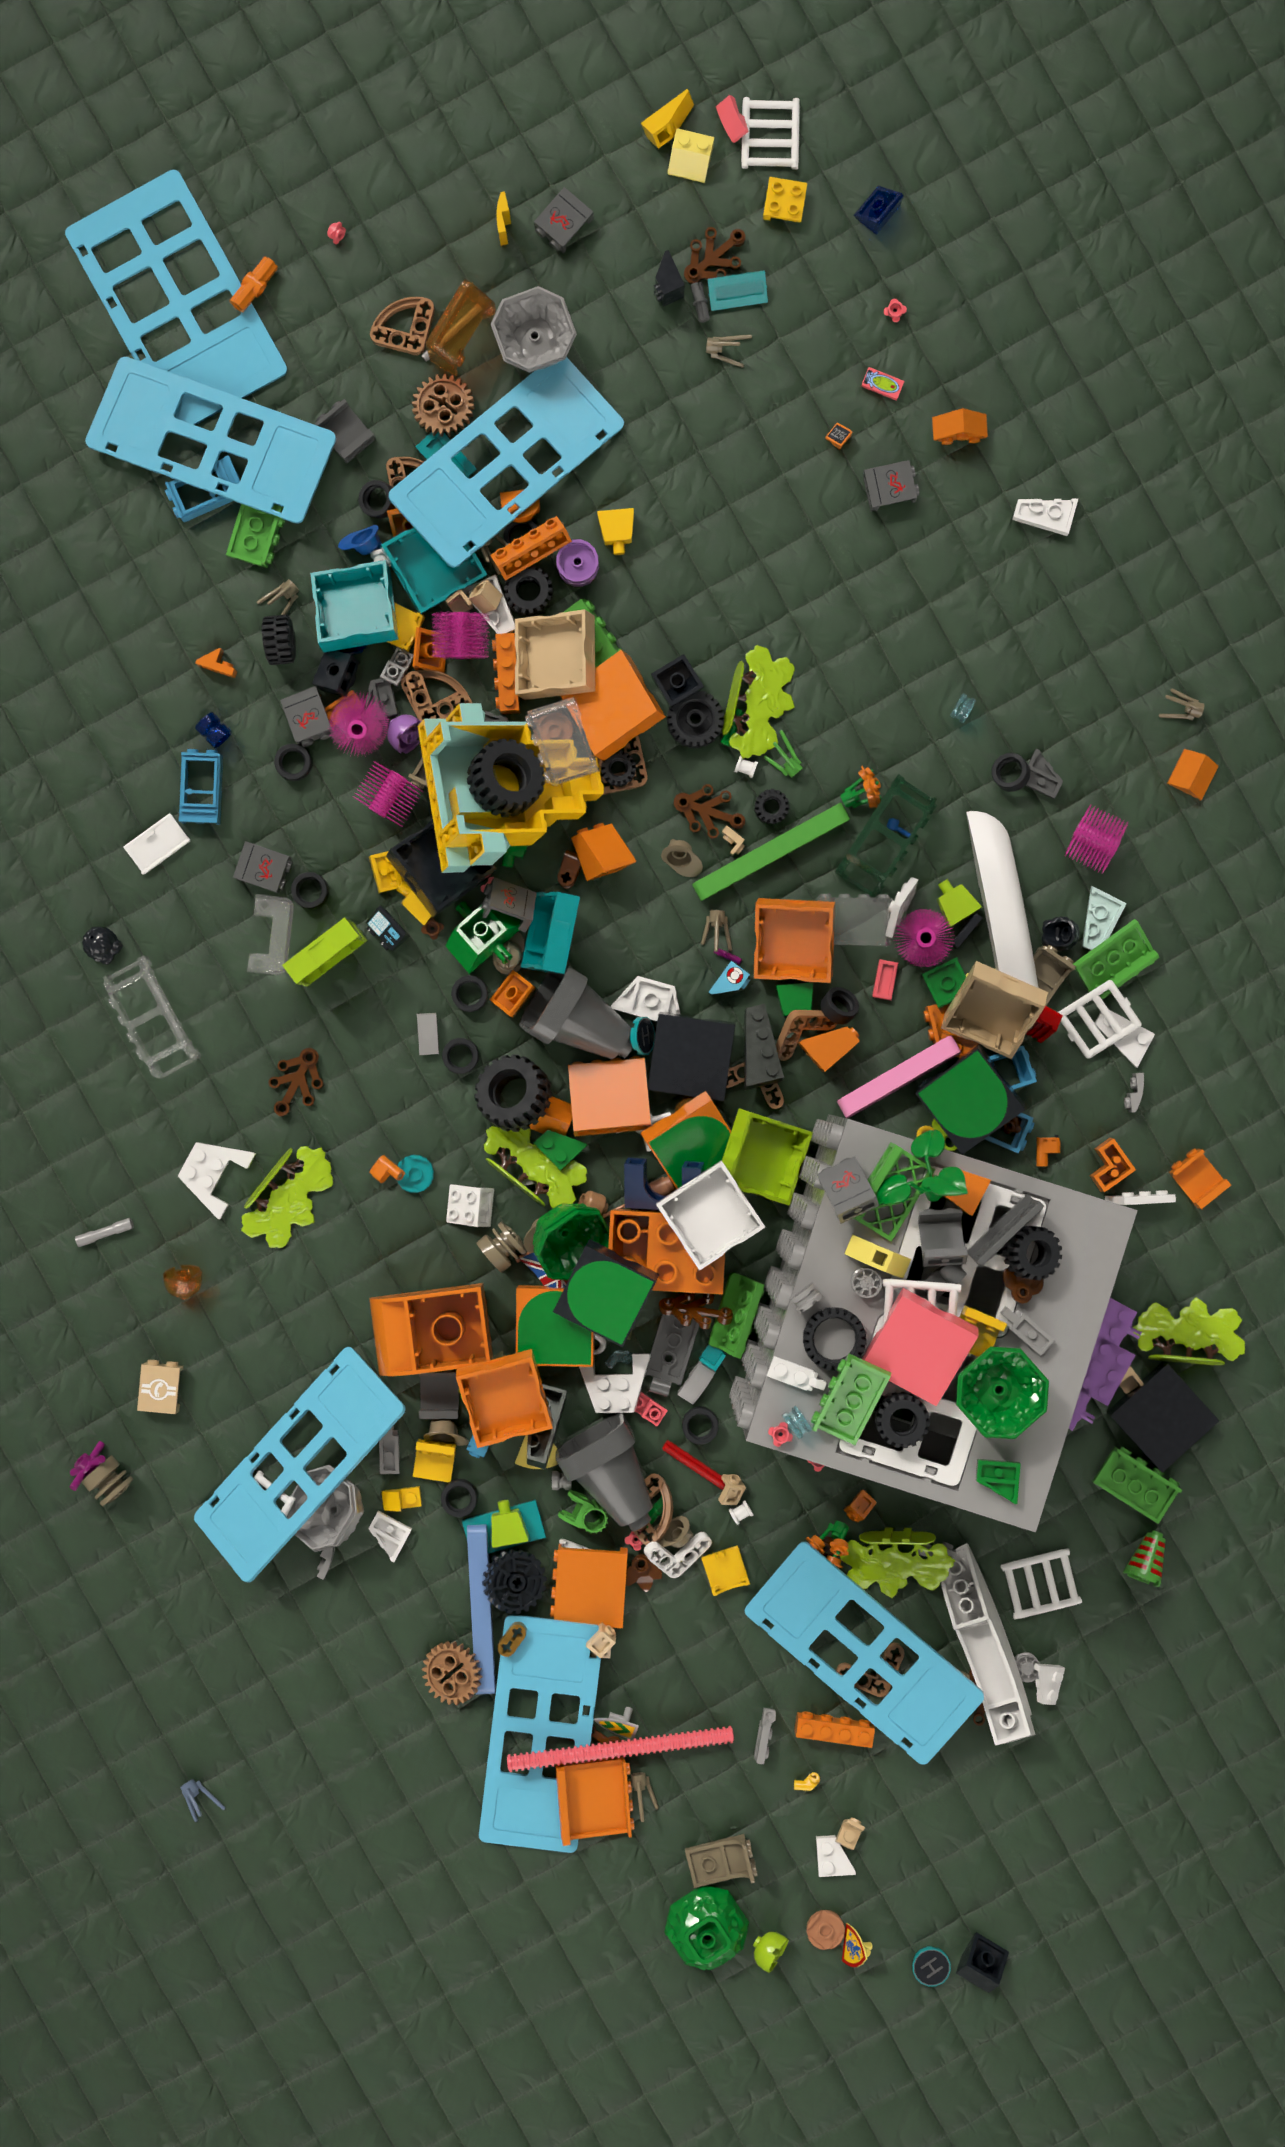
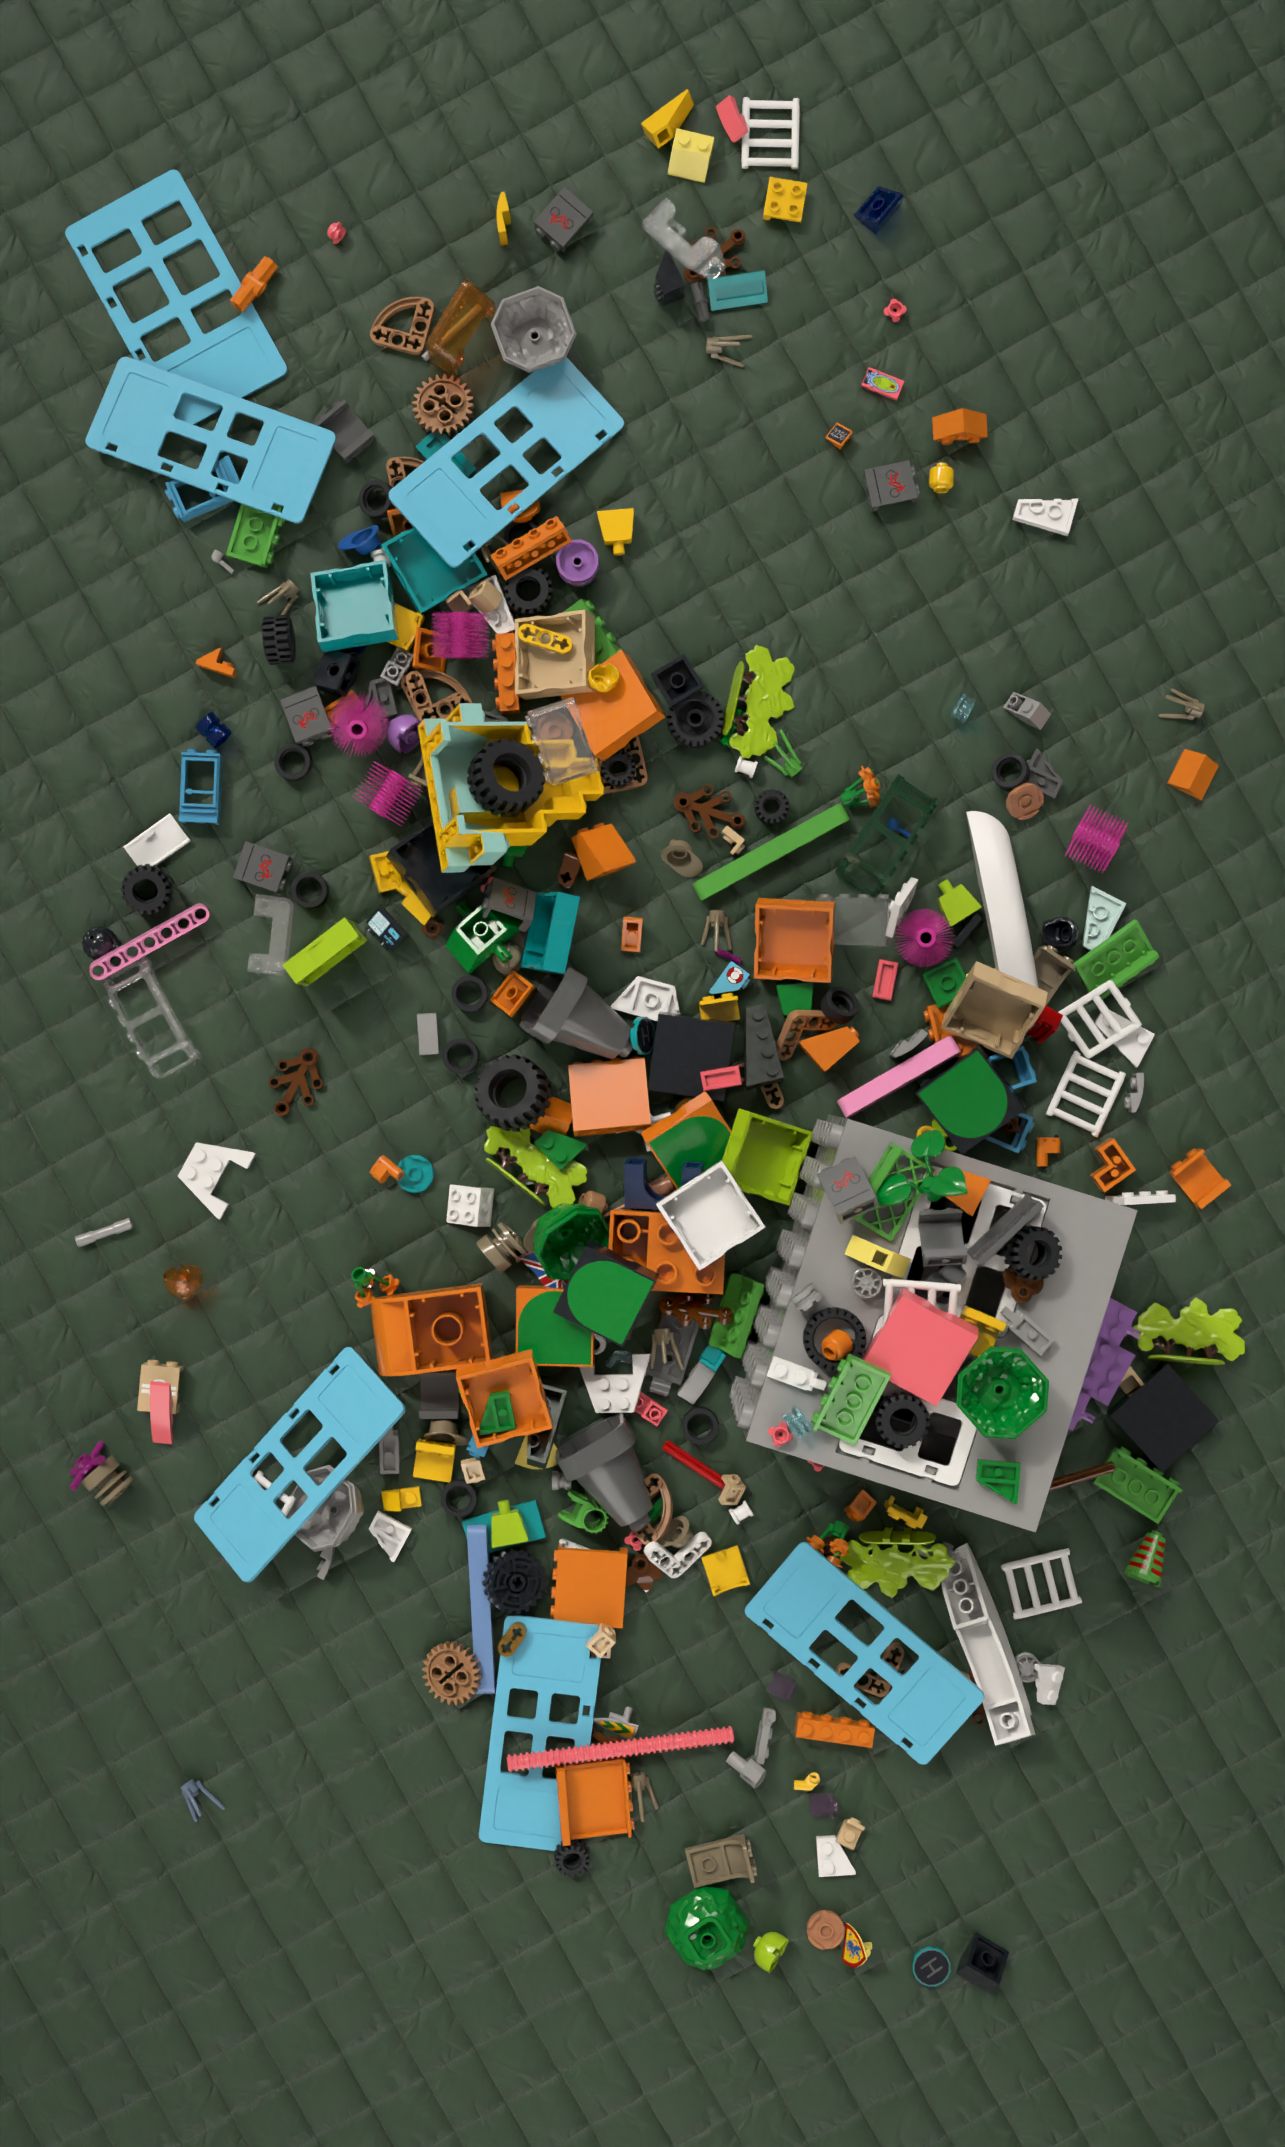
(143, 949): none -> bright pink beam
(146, 905): none -> black tyre
(161, 1412): none -> coral slope
(217, 558): none -> light grey hand
(289, 1201): lime plant -> none
(365, 1278): none -> plant
(473, 1470): none -> tan bracket
(498, 1414): none -> green wing
(530, 639): none -> yellow beam
(575, 1866): none -> black tyre
(603, 677): none -> yellow hair
(631, 934): none -> orange slope
(663, 1336): none -> dark tan plant
(702, 258): none -> clear windscreen
(720, 1009): none -> yellow bracket
(721, 1078): none -> coral tile
(749, 1771): none -> light grey piece
(781, 1685): none -> clear purple panel
(822, 1804): none -> clear purple bracket
(836, 1345): none -> orange head
(904, 1046): none -> light grey slope
(911, 1519): none -> yellow piece
(941, 478): none -> yellow head
(1024, 801): none -> nougat tile
(1027, 710): none -> light grey slope
(1082, 1475): none -> reddish brown axle
(1103, 1112): none -> white bar

